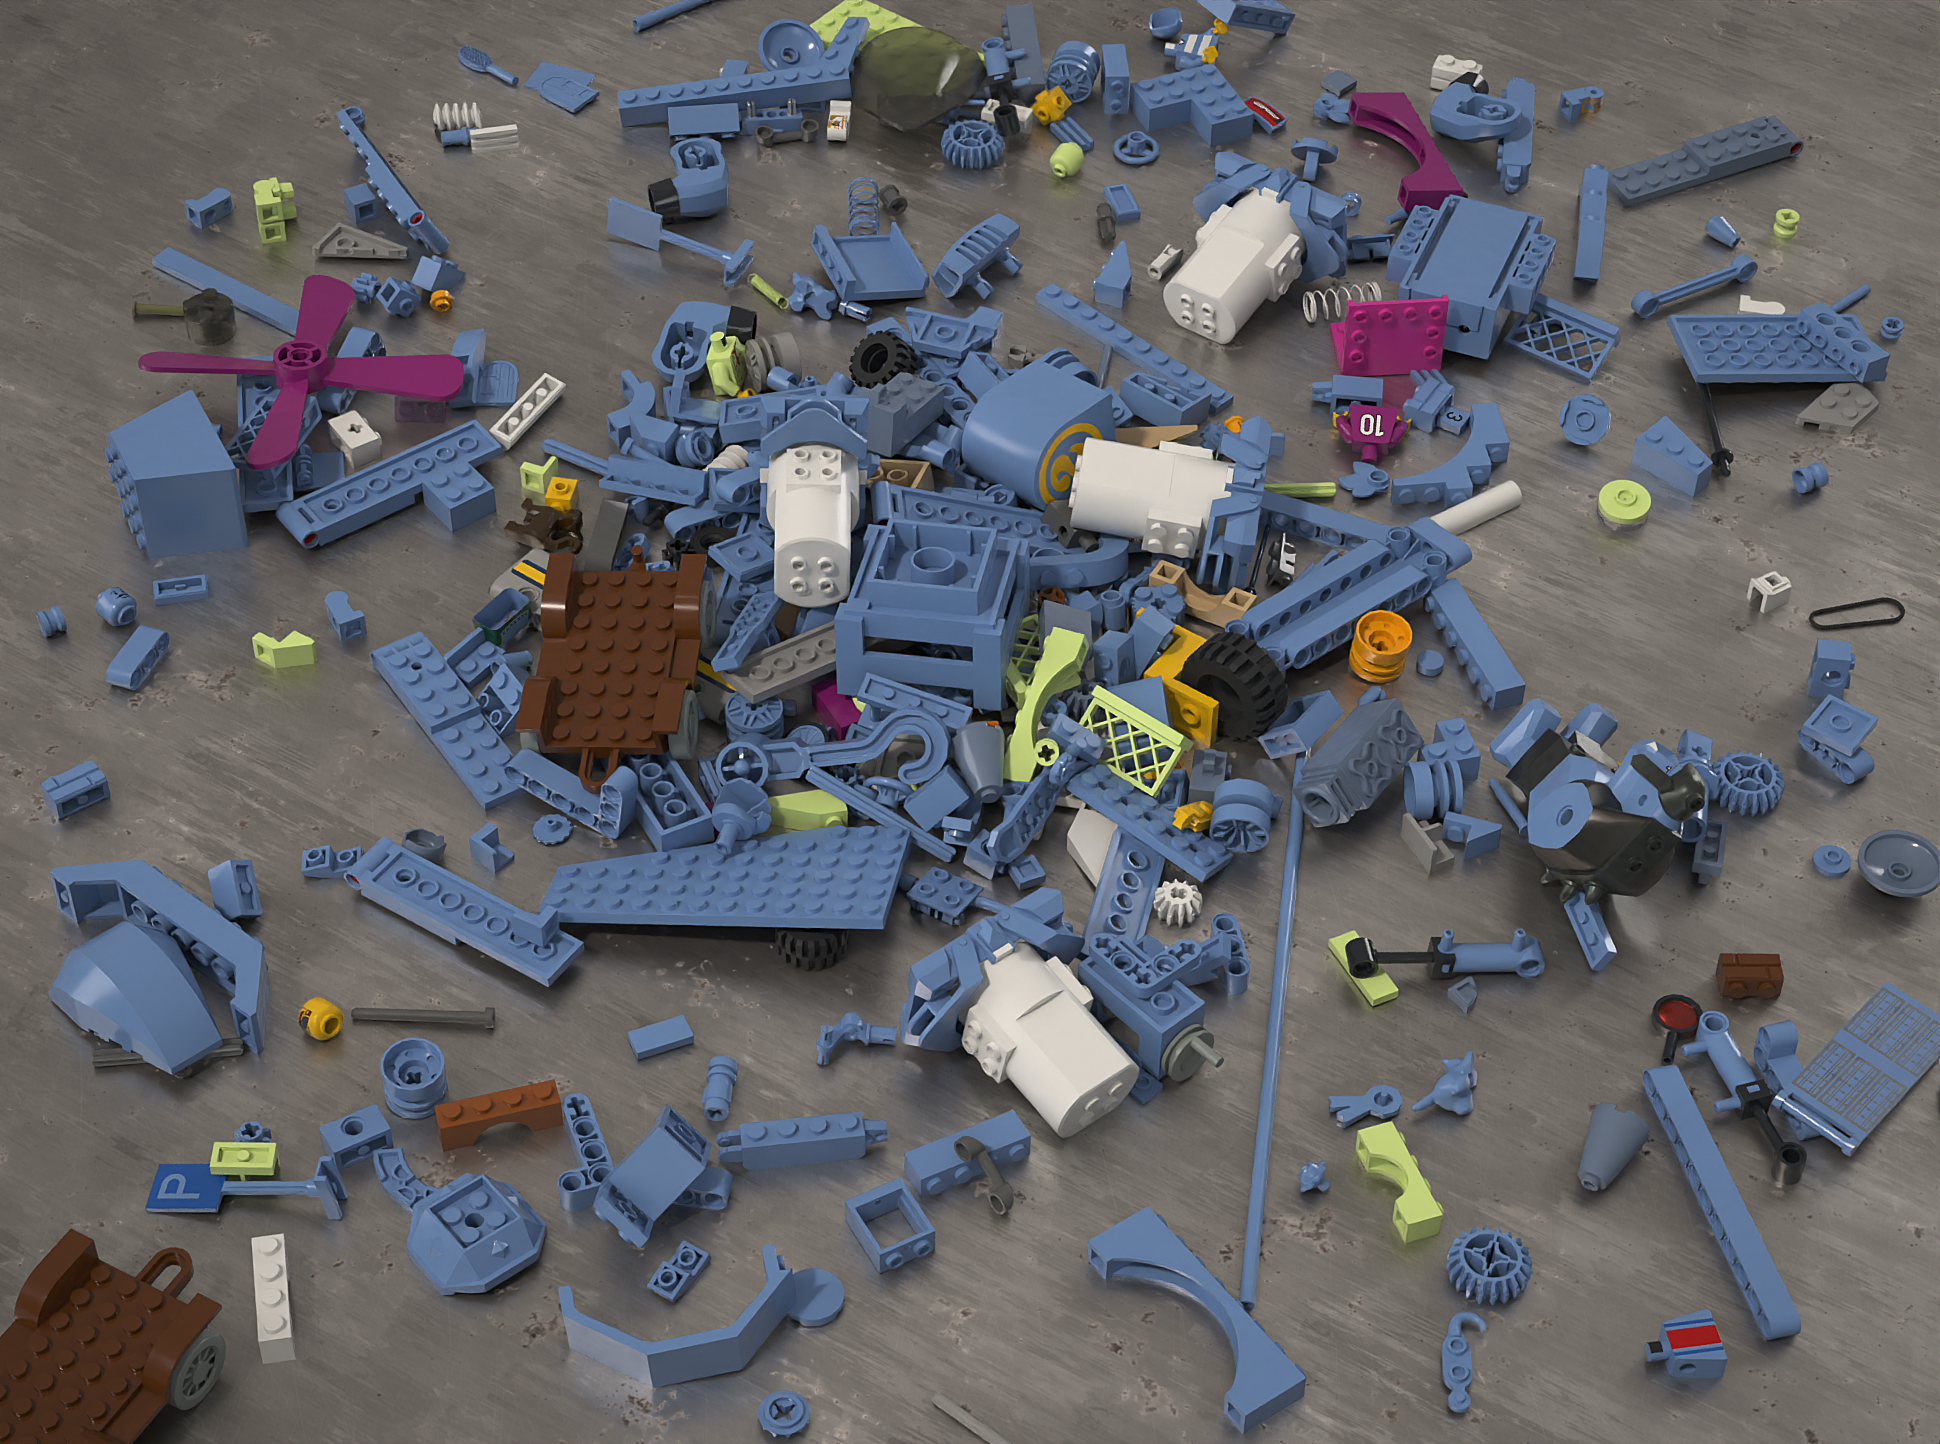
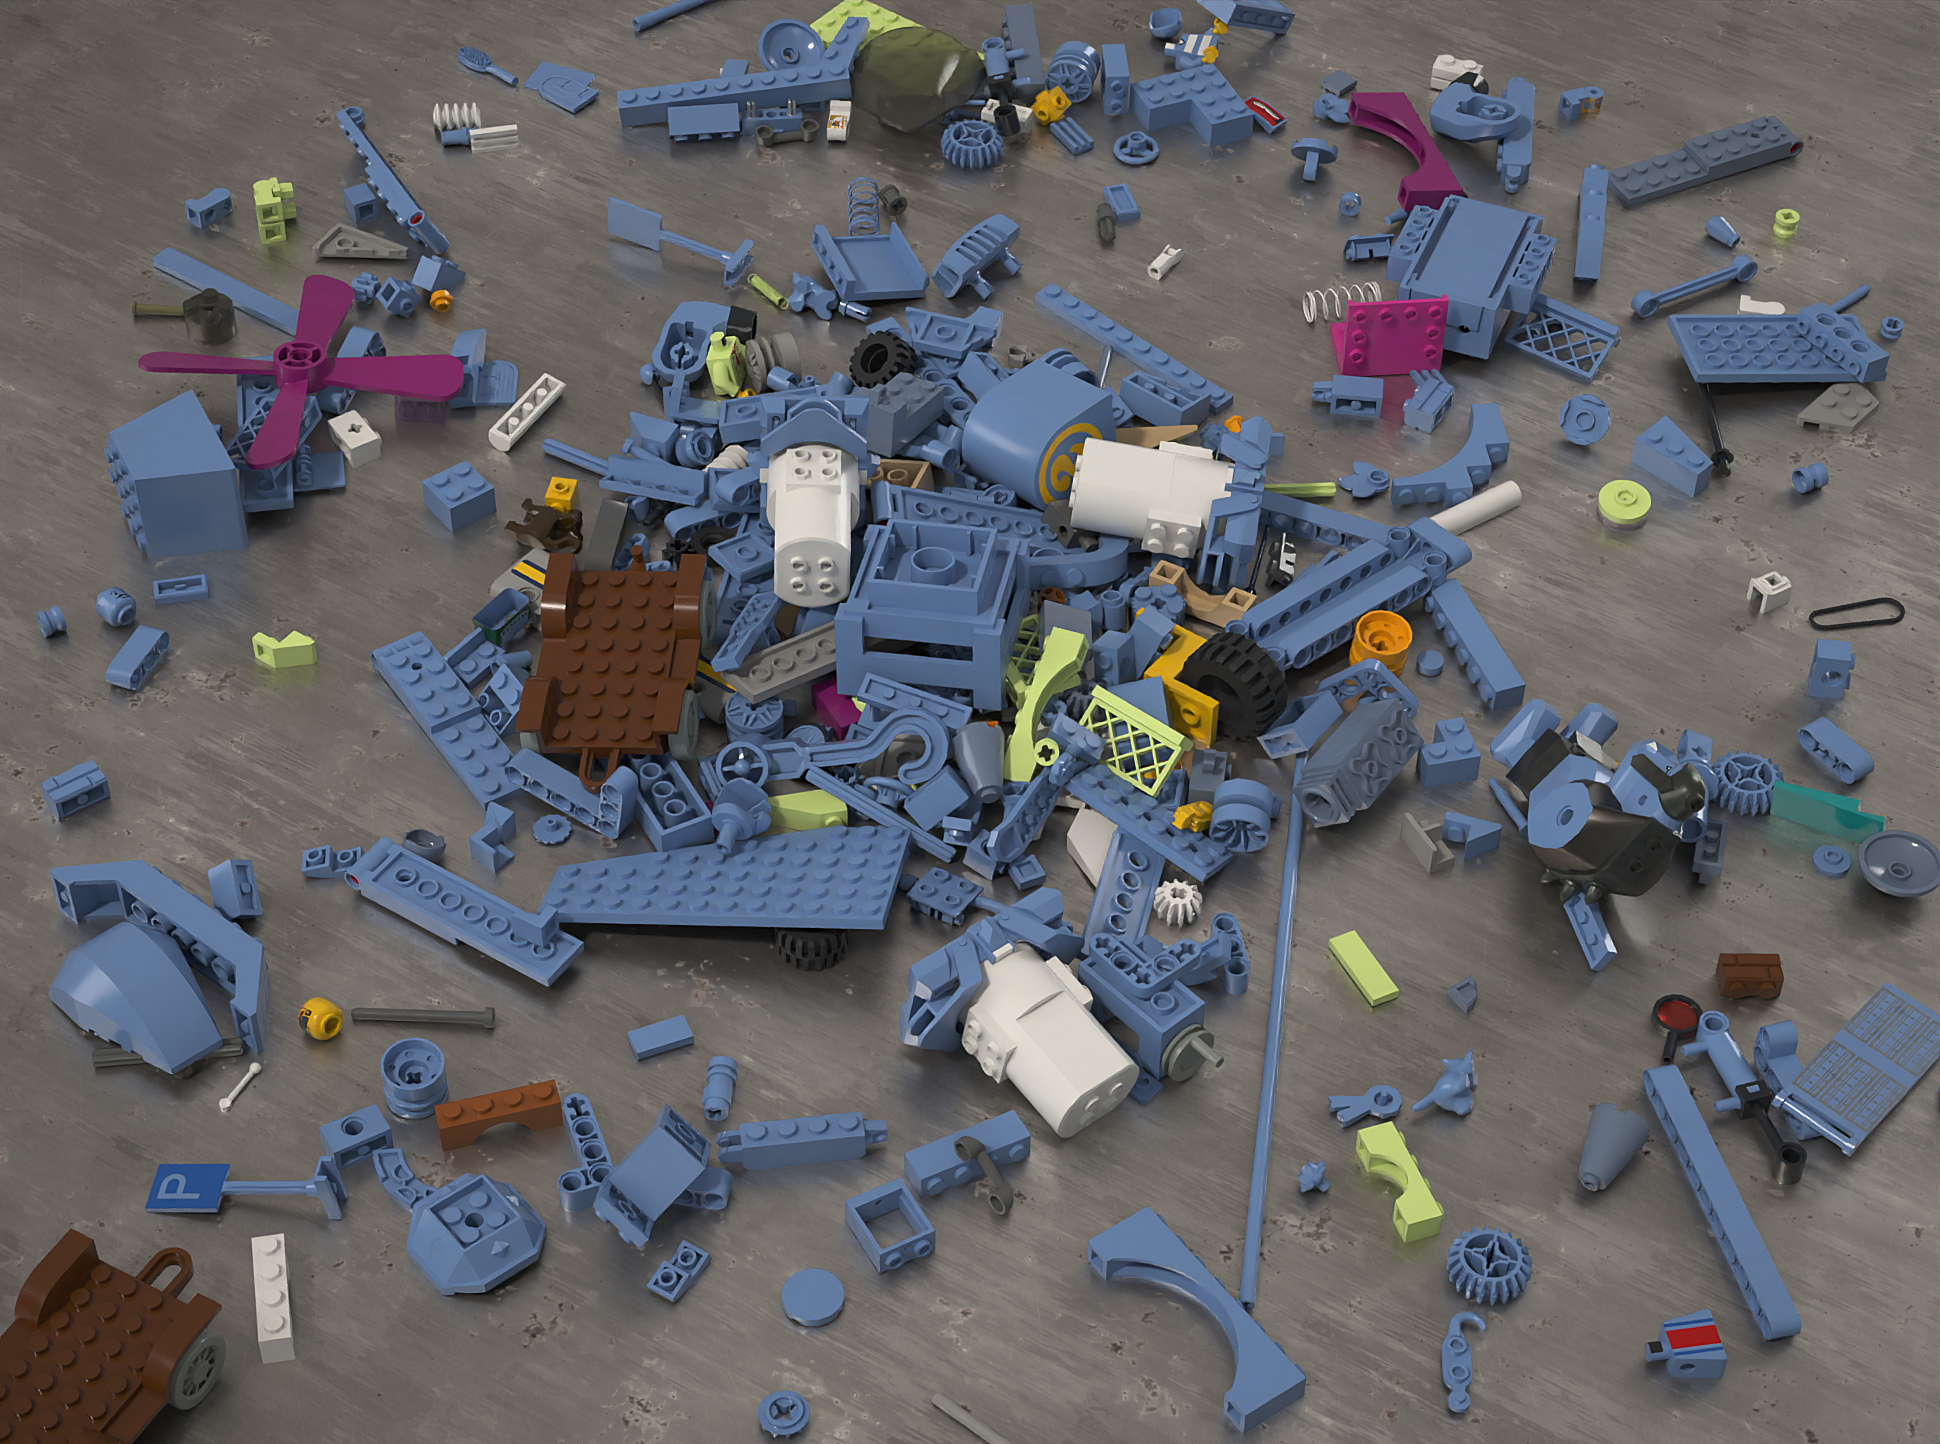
(225, 1103): none -> white hinge
(244, 1159): yellowish green panel -> none
(253, 1133): medium blue gear -> none
(342, 618): medium blue leg -> none
(383, 486): medium blue hinge -> none
(503, 819): none -> medium blue slope
(539, 477): yellowish green panel -> none
(641, 401): medium blue arch -> none
(650, 376): none -> medium blue hinge
(689, 1355): medium blue panel -> none
(699, 185): medium blue piece -> none
(851, 1029): medium blue pin -> none
(1067, 159): yellowish green head -> none
(1114, 282): medium blue slope -> none
(1254, 243): white piece -> none
(1371, 430): magenta torso -> none
(1374, 676): none -> medium blue beam
(1437, 789): medium blue wheel -> none
(1444, 957): piece -> none
(1453, 420): medium blue tile -> none
(1825, 812): none -> teal slope
(1839, 725): medium blue plate -> none

